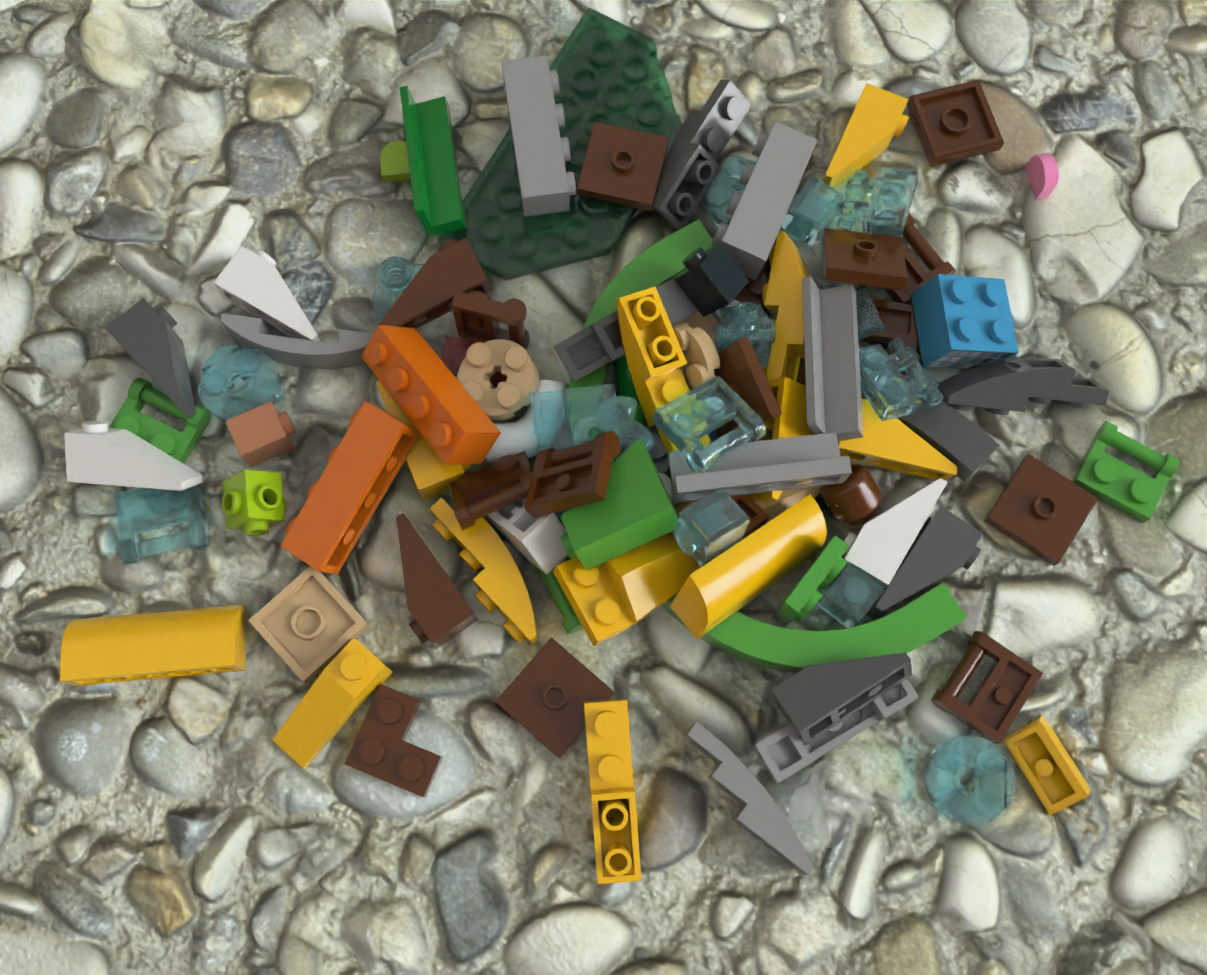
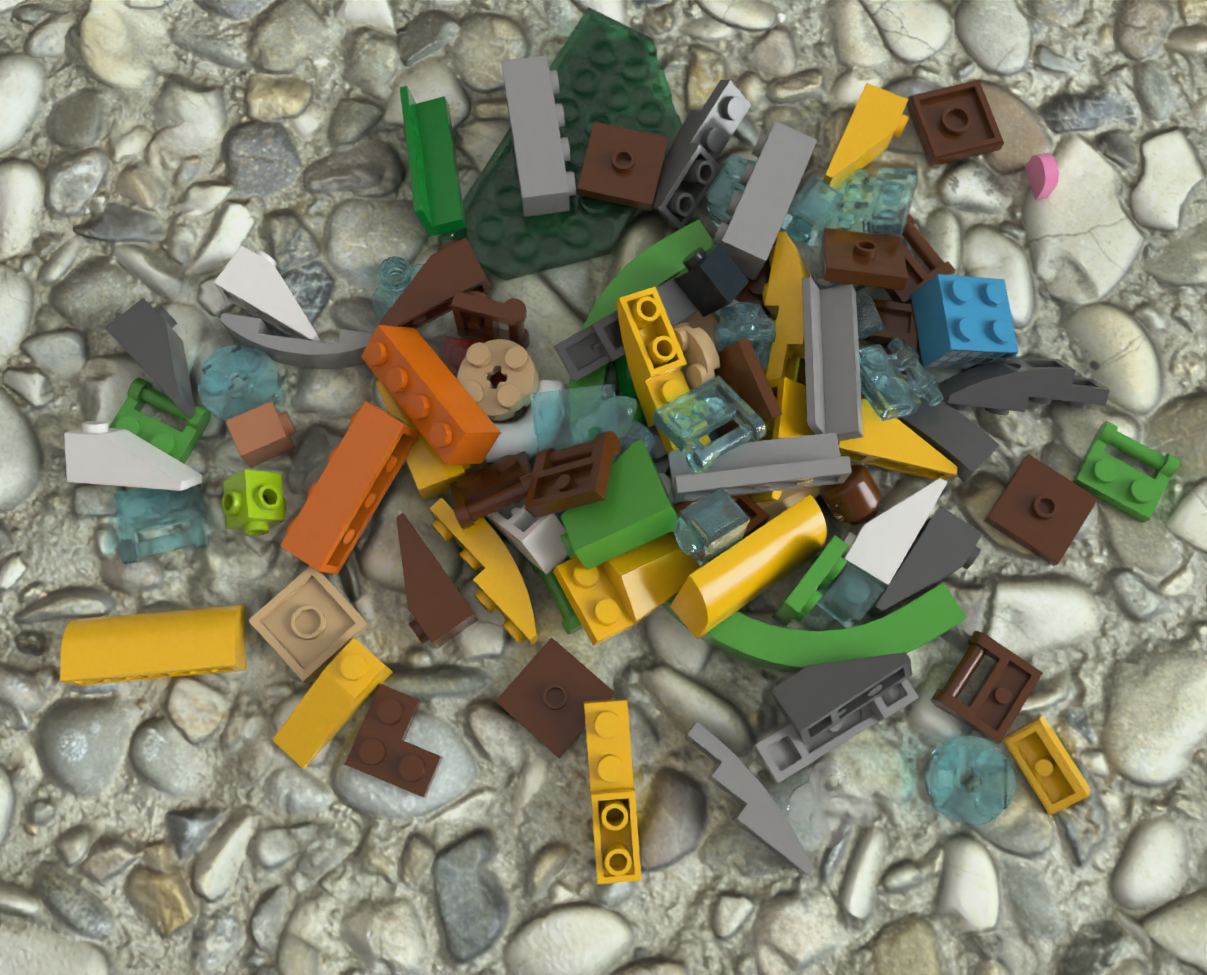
(394, 162): lime tile -> none

